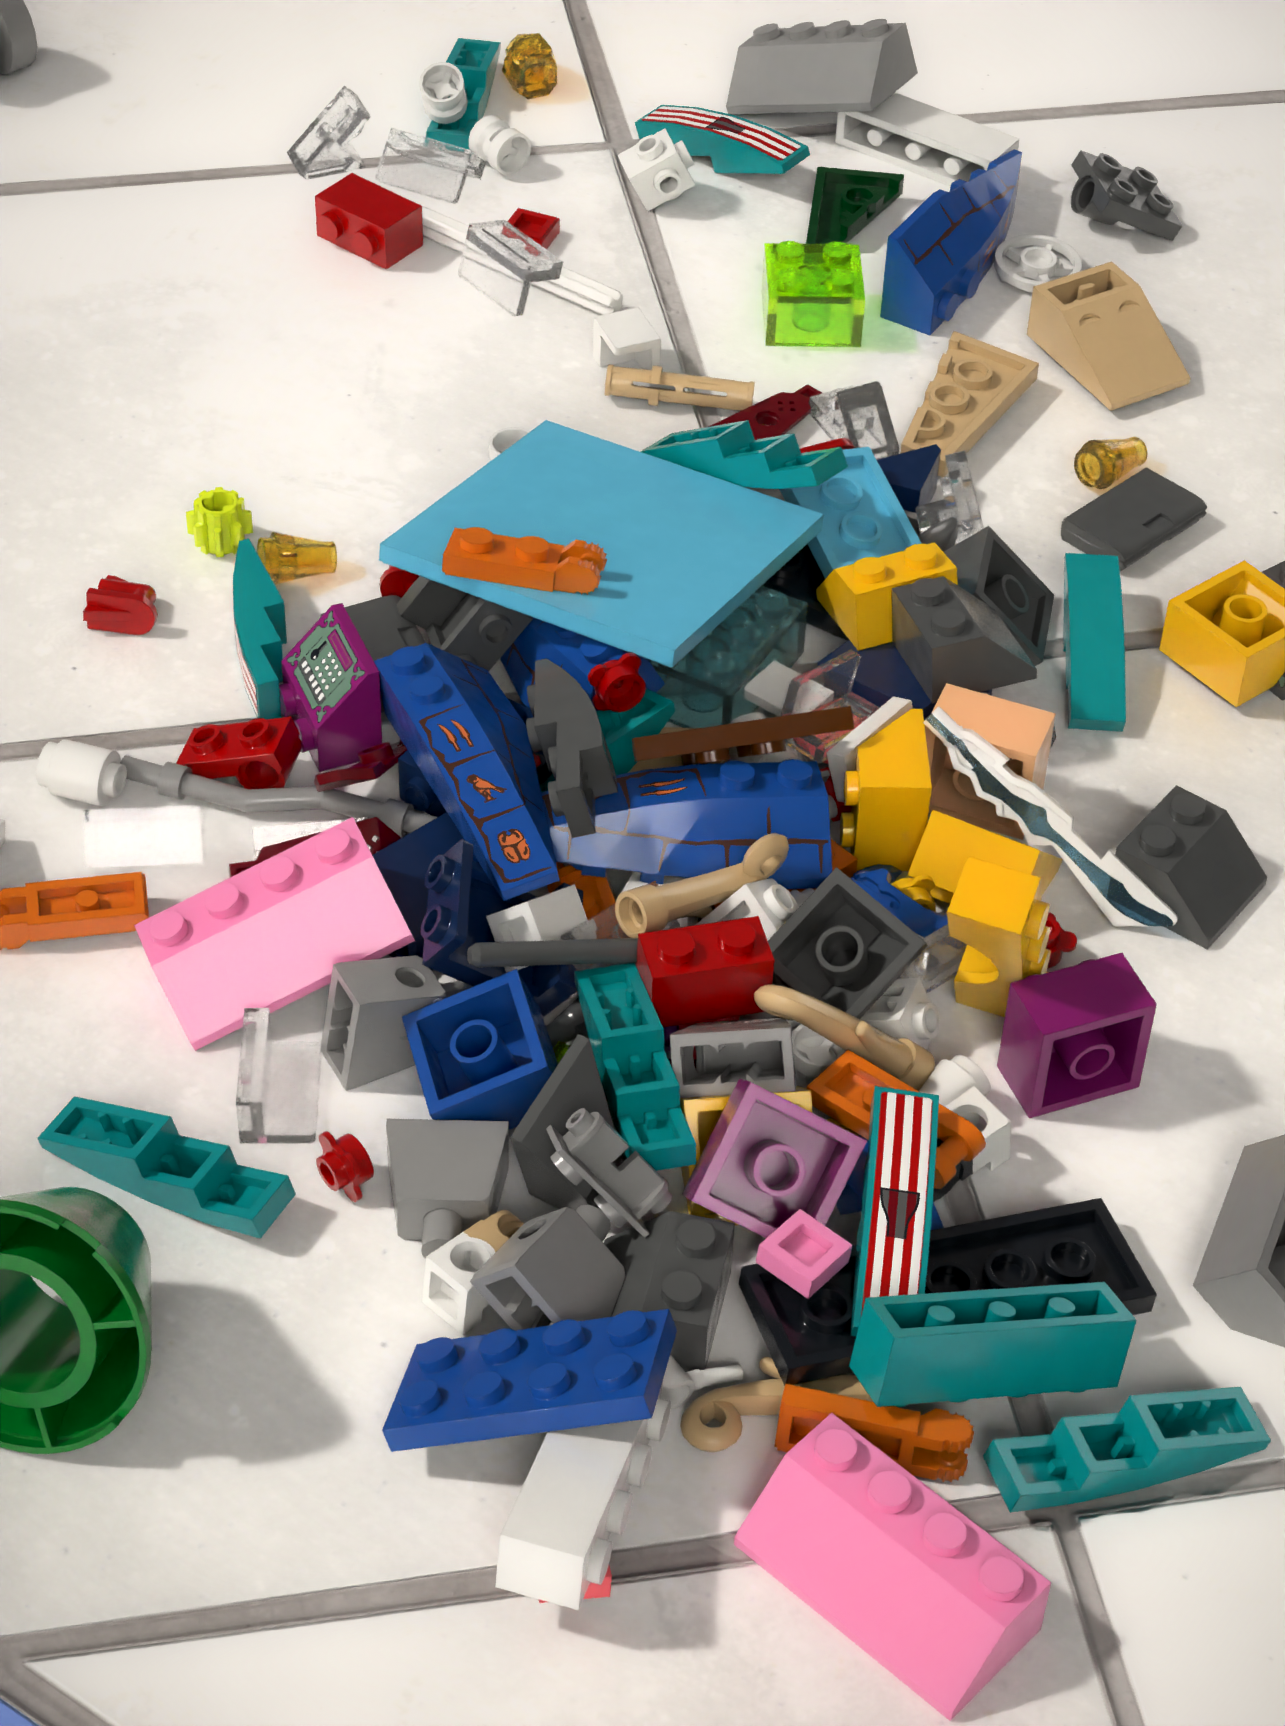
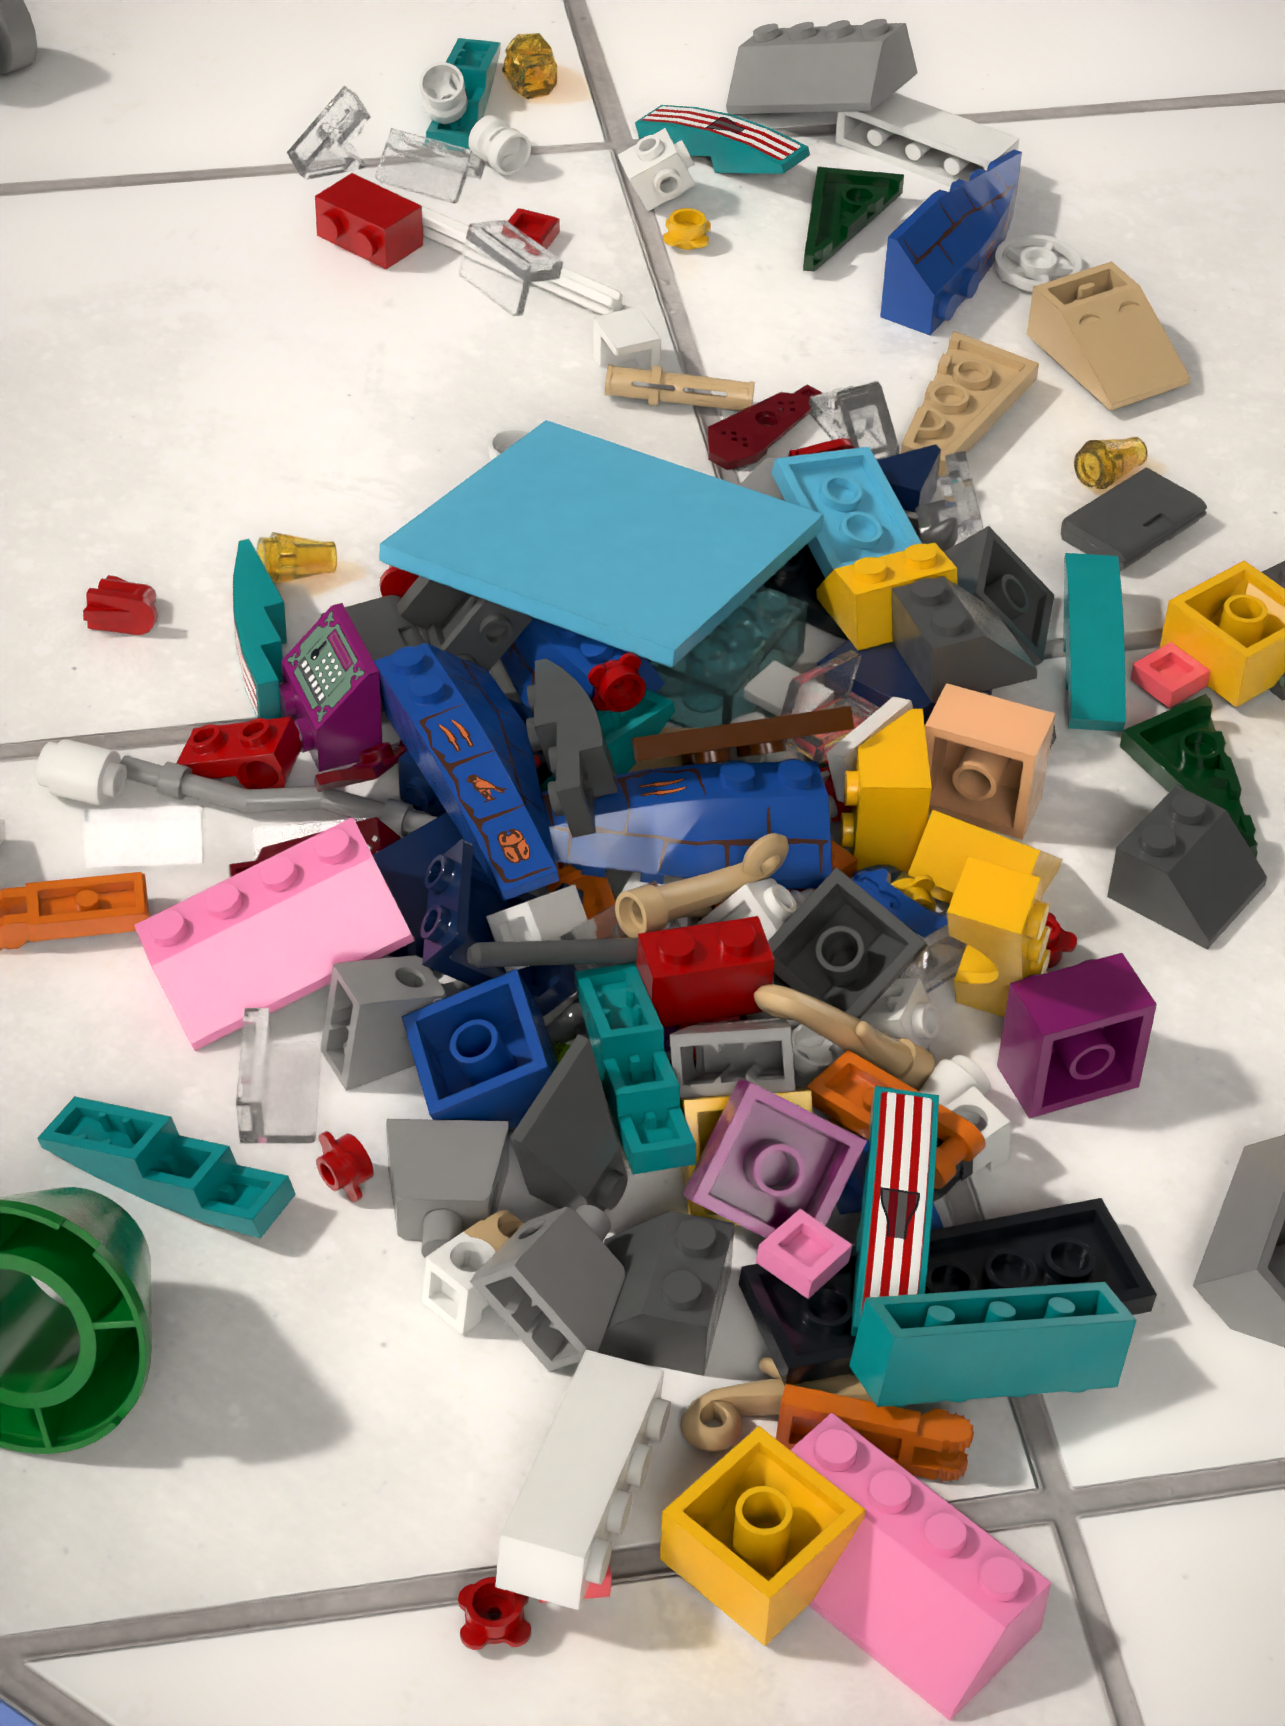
(219, 521): neon yellow gear -> none
(485, 1598): none -> red plate
(524, 561): orange hinge -> none
(532, 1380): blue plate -> none
(589, 1154): light grey hinge -> none
(680, 1384): white hand -> none
(687, 229): none -> yellow plate
(736, 457): teal slope -> none
(759, 1534): none -> yellow slope
(812, 294): clear neon green brick -> none
(1045, 822): white sword -> none
(1117, 193): dark grey plate -> none
(1125, 1451): teal slope -> none
(1170, 675): none -> coral plate
(1188, 752): none -> dark green wing

